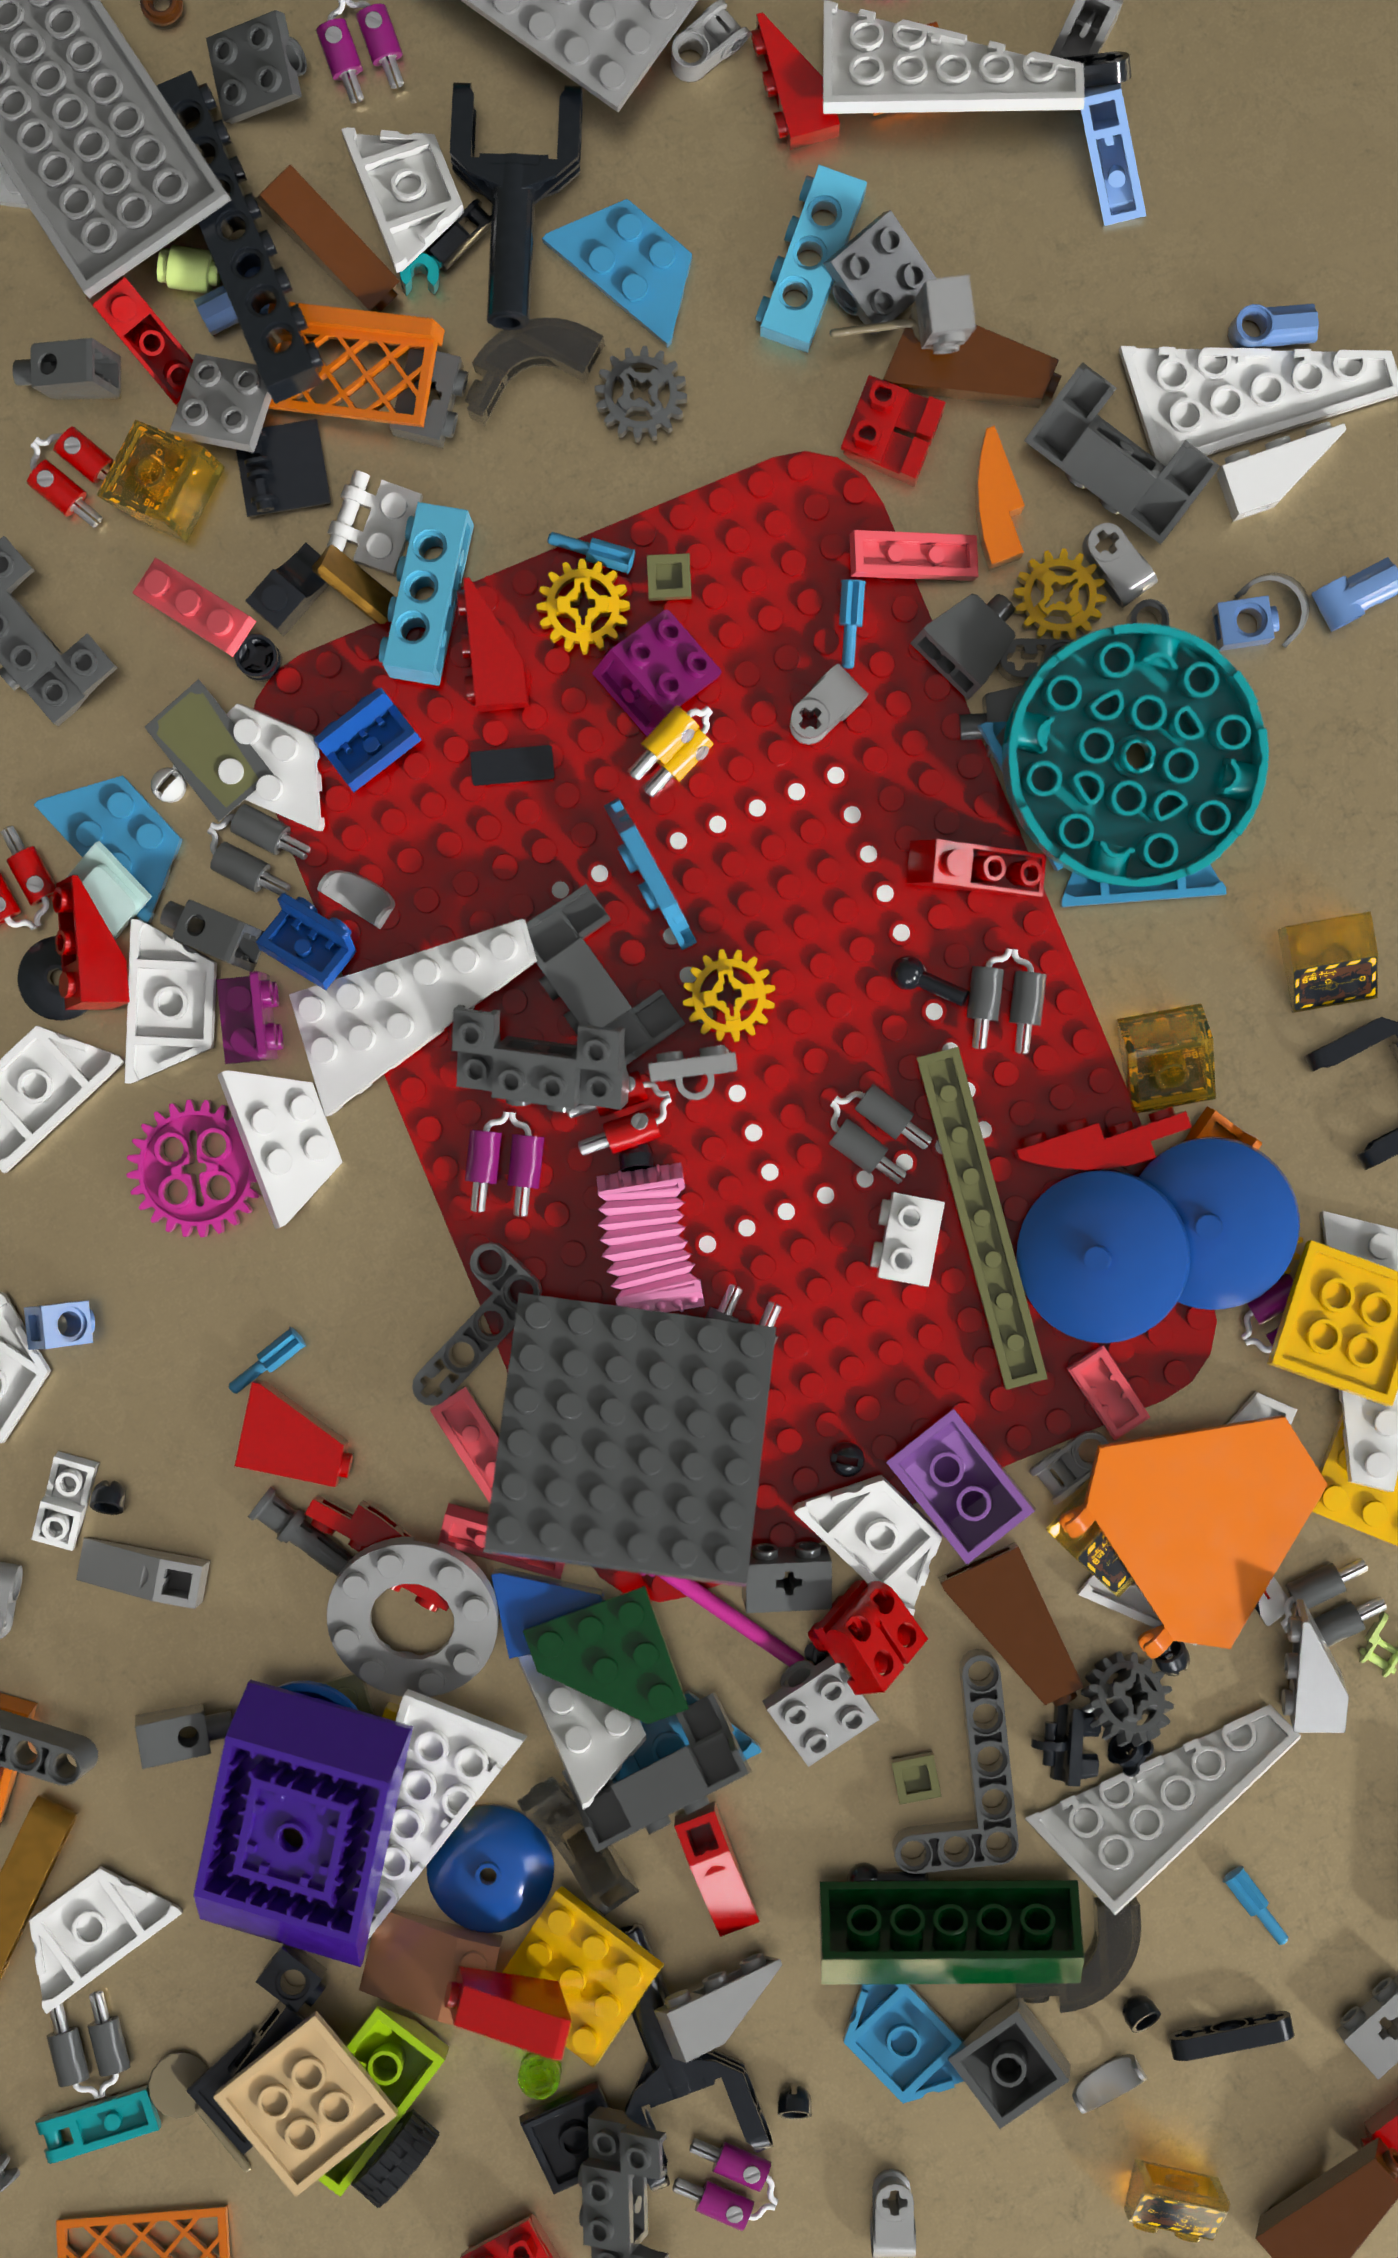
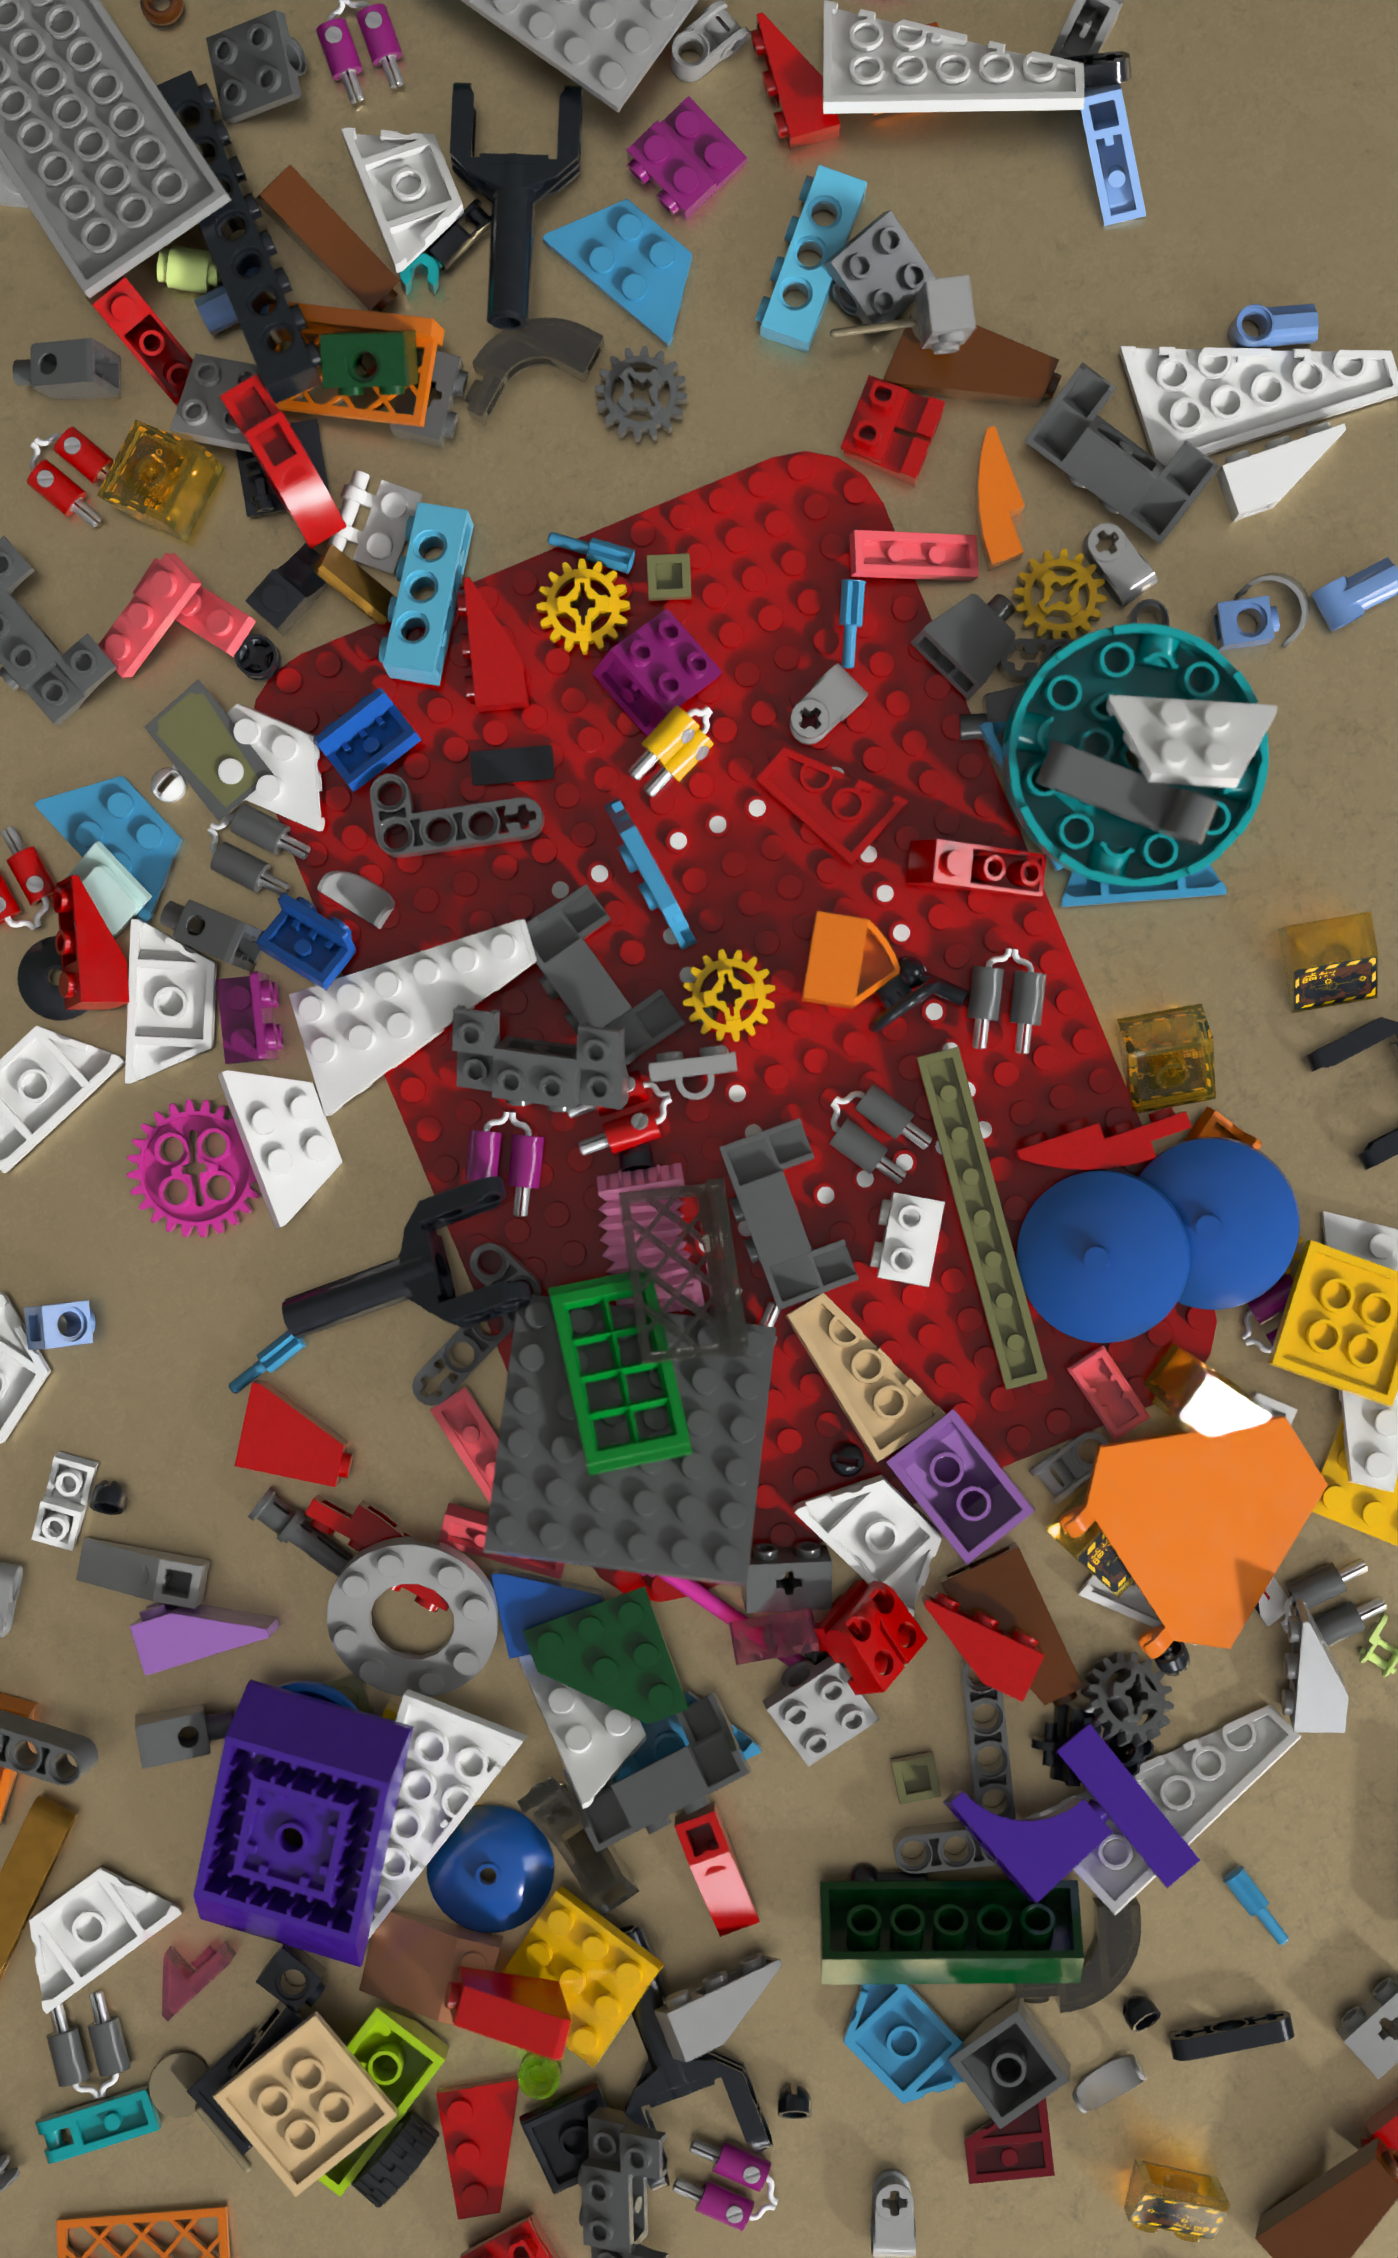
(149, 614): none -> coral plate
(177, 1634): none -> medium lavender slope
(183, 1982): none -> clear pink slope
(283, 461): none -> red slope
(394, 356): none -> dark green brick
(416, 1275): none -> black piece
(459, 817): none -> dark grey beam
(477, 2141): none -> red wing
(637, 1450): none -> green piece
(684, 159): none -> magenta plate
(720, 1266): none -> clear smoke fence
(773, 1220): none -> dark grey bracket
(774, 1636): none -> clear pink slope
(831, 804): none -> red wing
(853, 961): none -> orange piece
(870, 1389): none -> tan wing
(996, 1656): none -> red slope
(1012, 2152): none -> dark red wing
(1034, 1850): none -> dark purple arch
(1127, 793): none -> dark grey beam
(1127, 1805): none -> dark purple tile
(1191, 738): none -> white wing
(1201, 1396): none -> clear yellow slope

